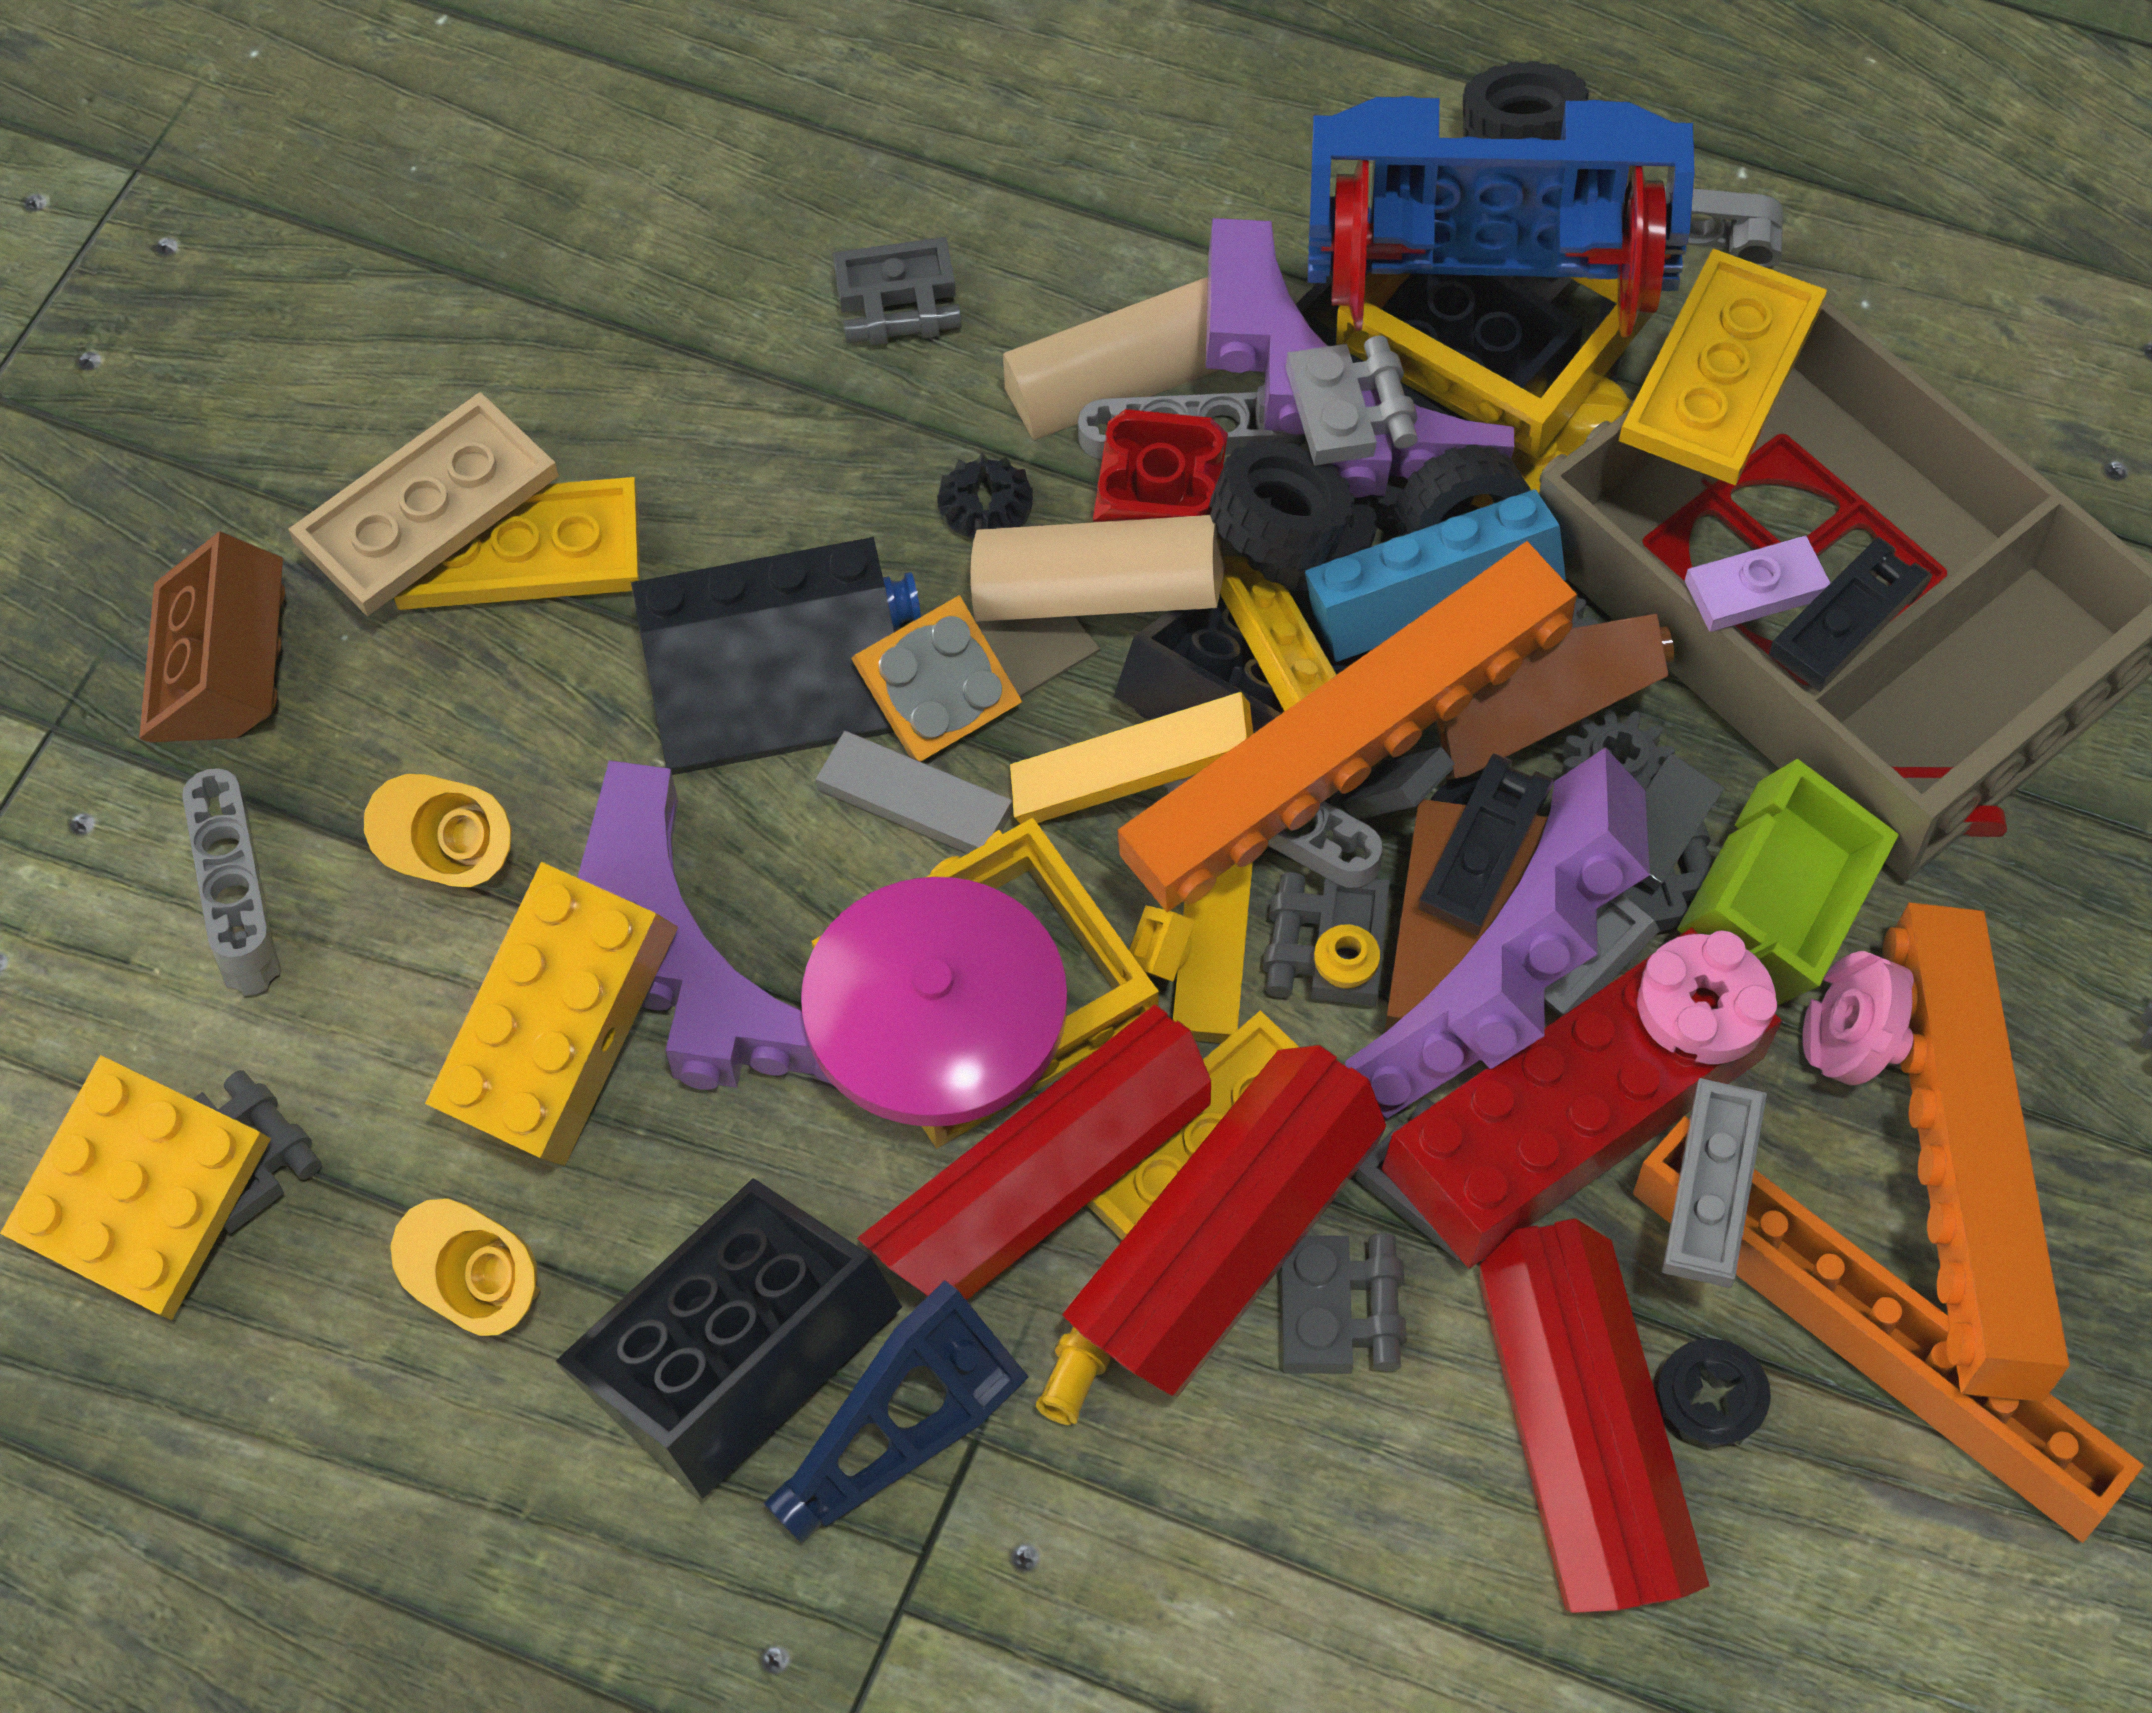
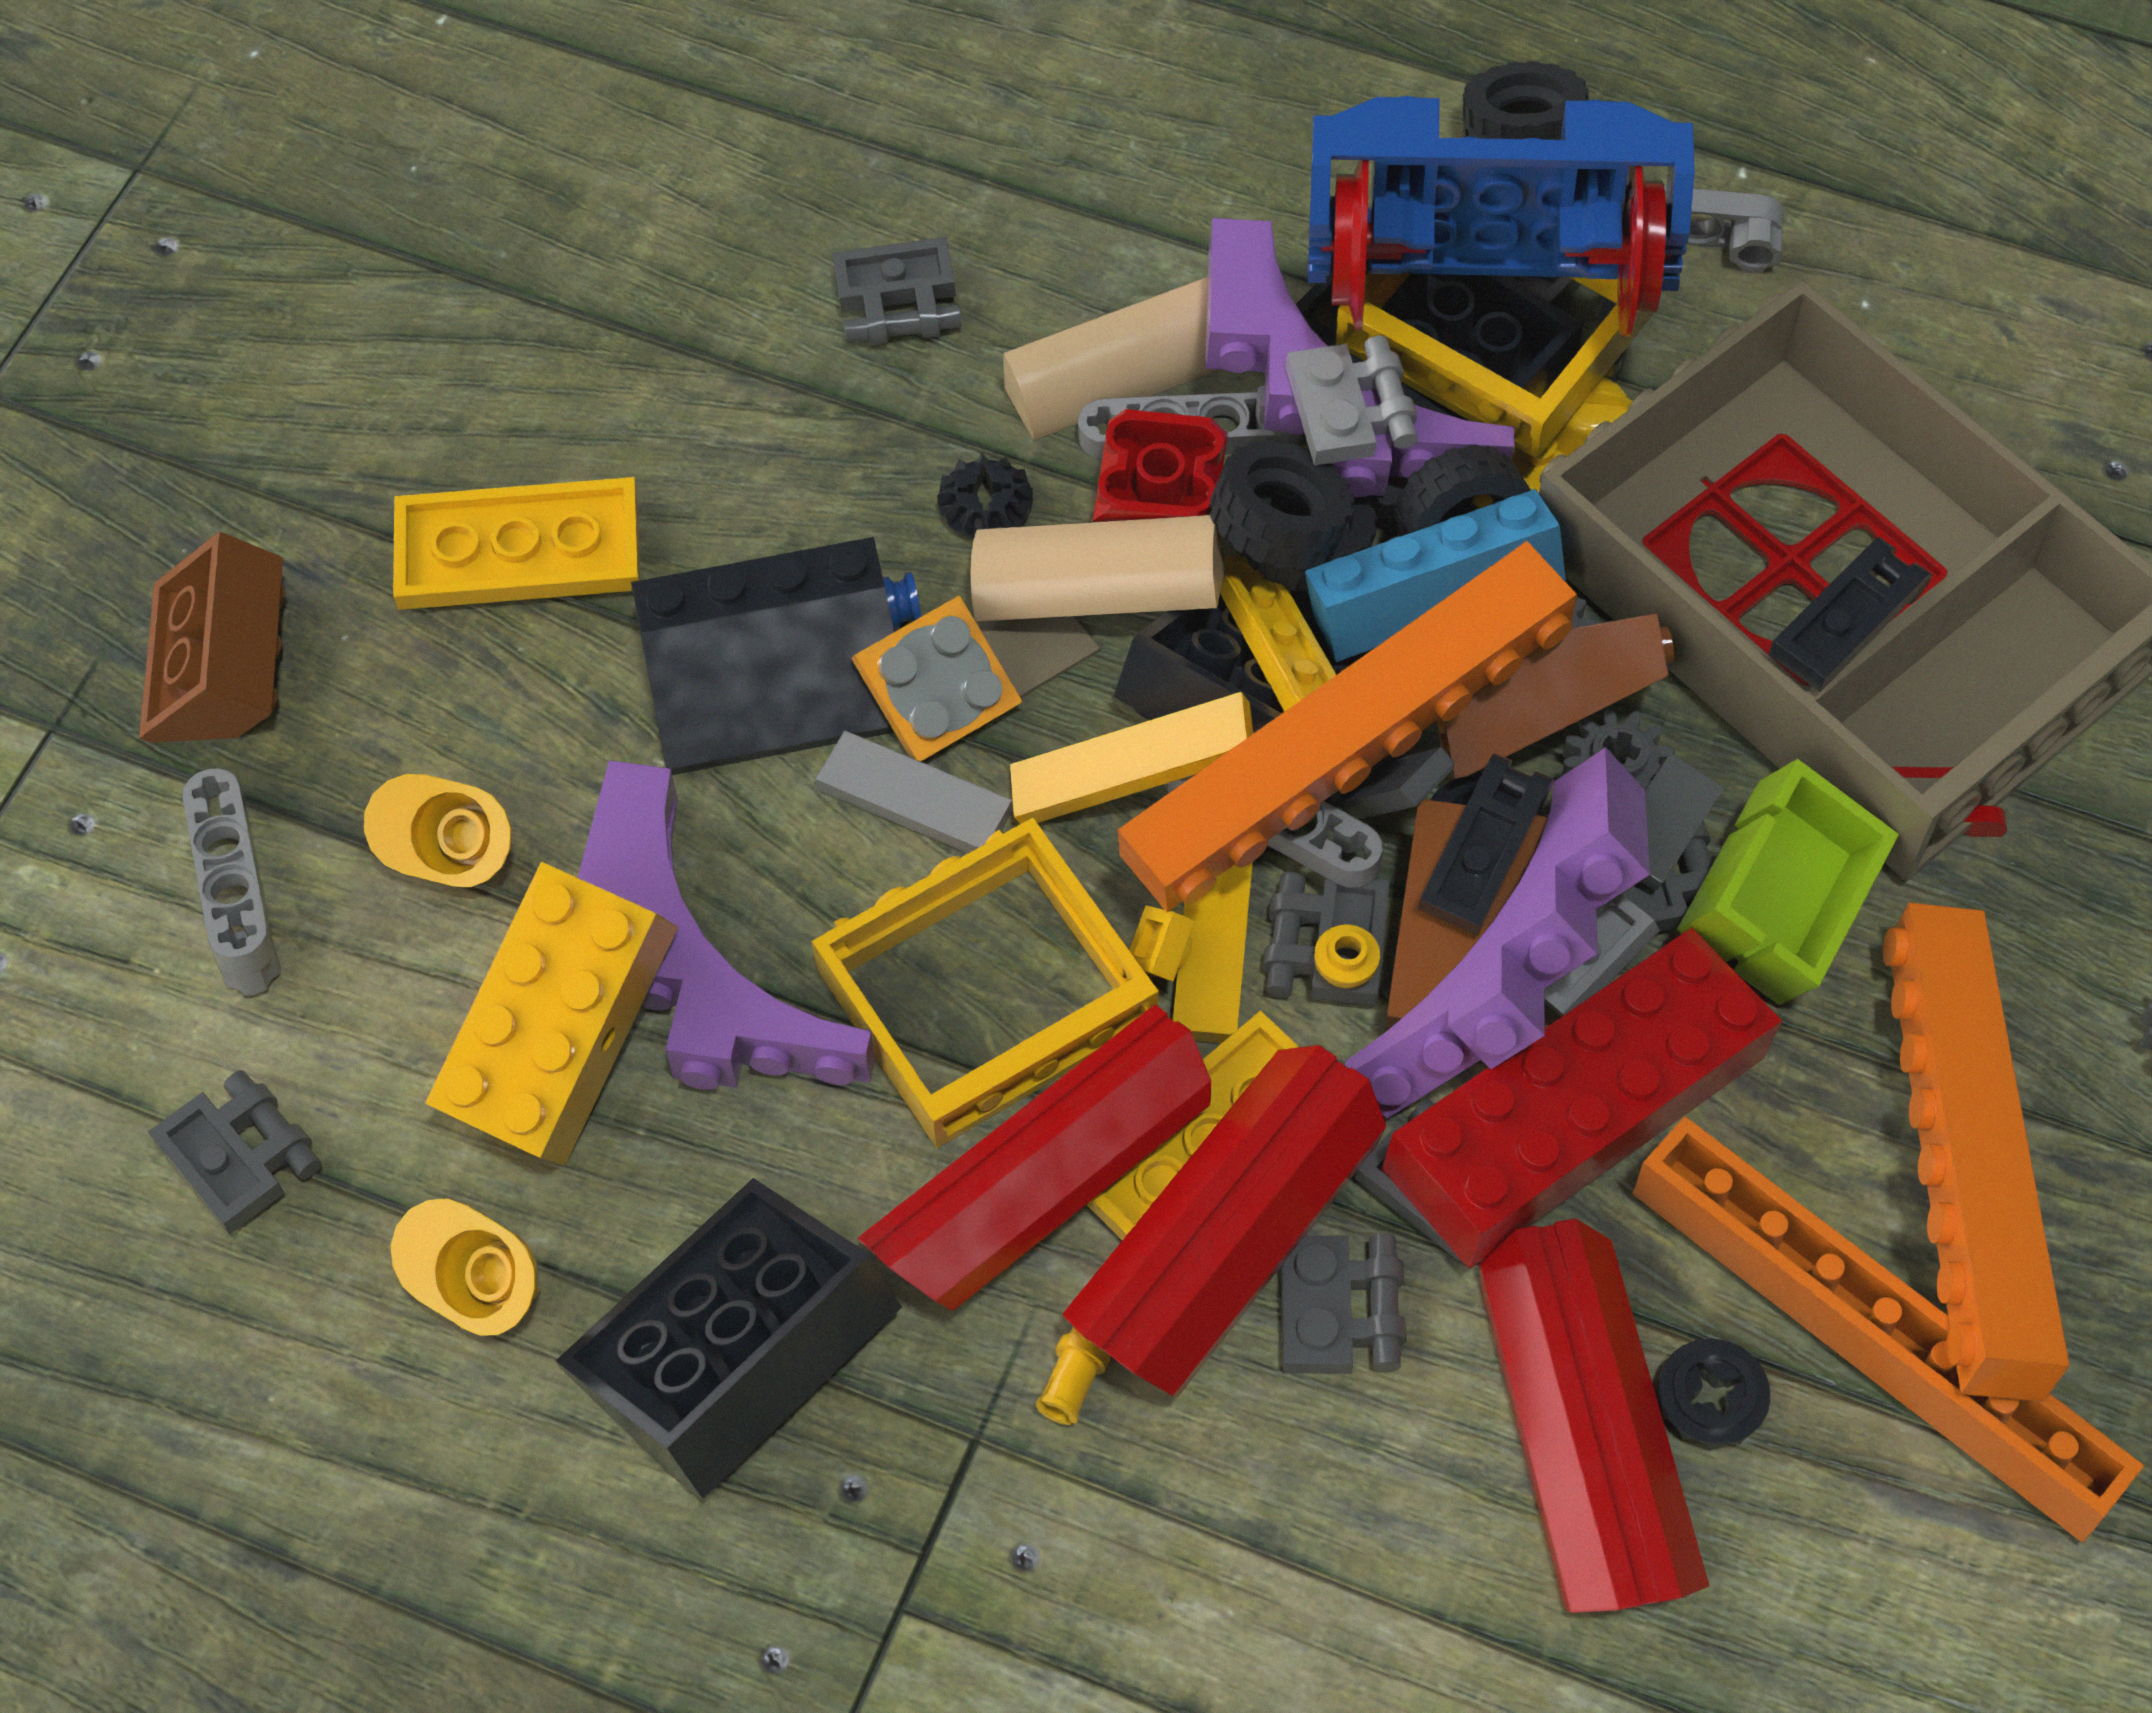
(136, 1187): yellow plate -> none
(423, 503): tan plate -> none
(934, 1001): dark pink dish -> none
(966, 1361): dark blue plate -> none
(1712, 963): bright pink plate -> none
(1714, 1183): light grey tile -> none
(1723, 366): yellow plate -> none
(1756, 583): lavender plate -> none
(1860, 1019): bright pink plate -> none

